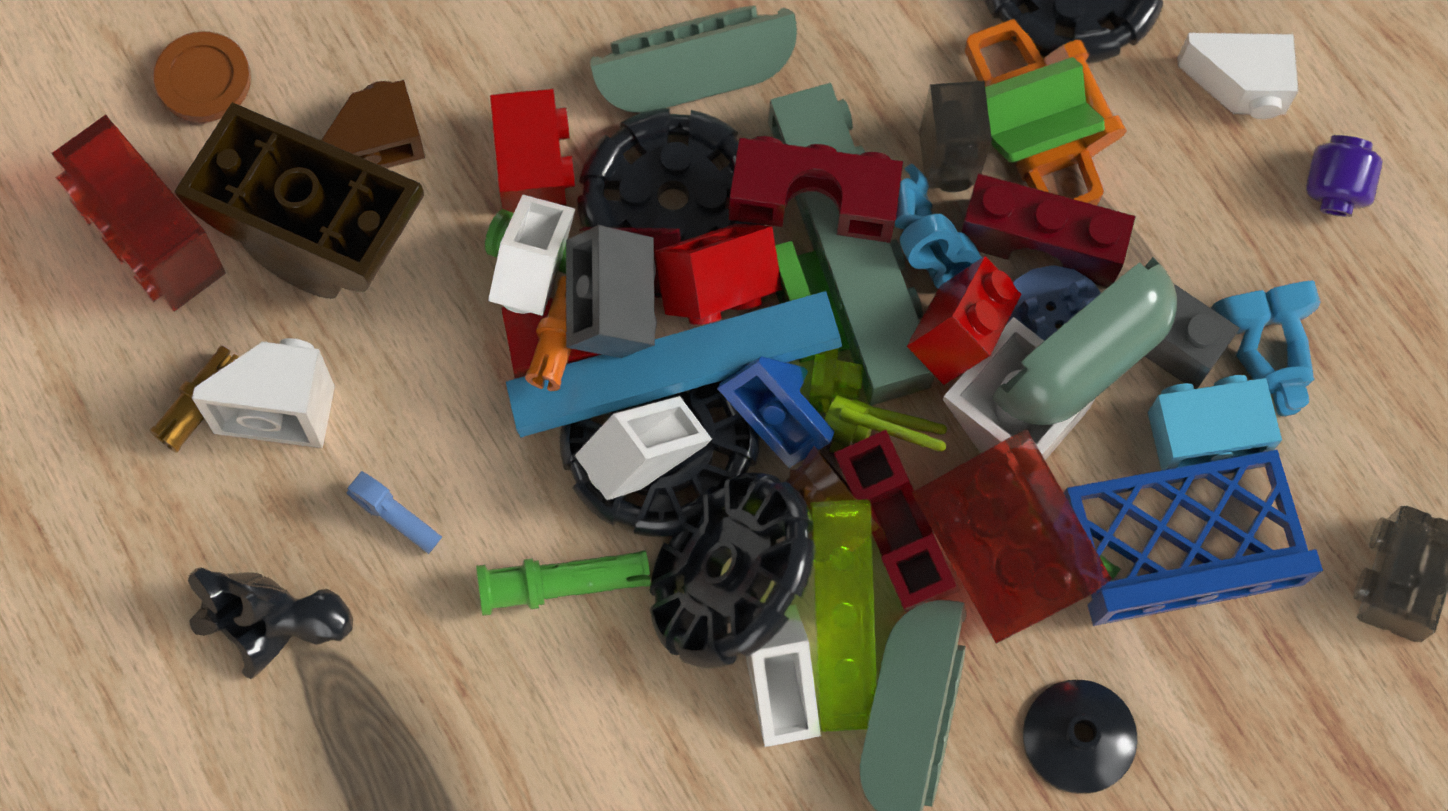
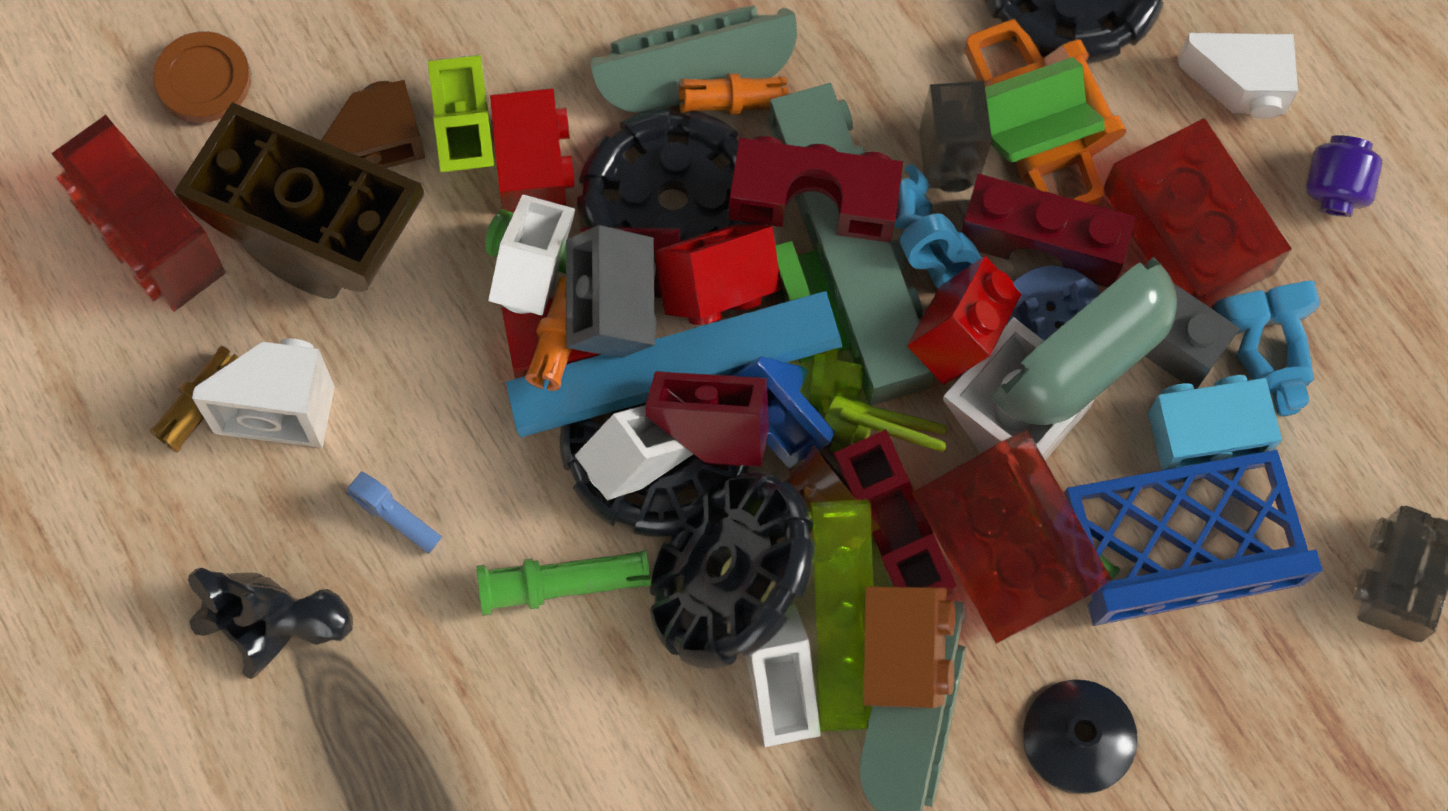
(461, 113): none -> lime brick
(712, 415): none -> dark red slope
(730, 93): none -> orange pin
(907, 646): none -> dark orange brick
(1197, 214): none -> clear red brick

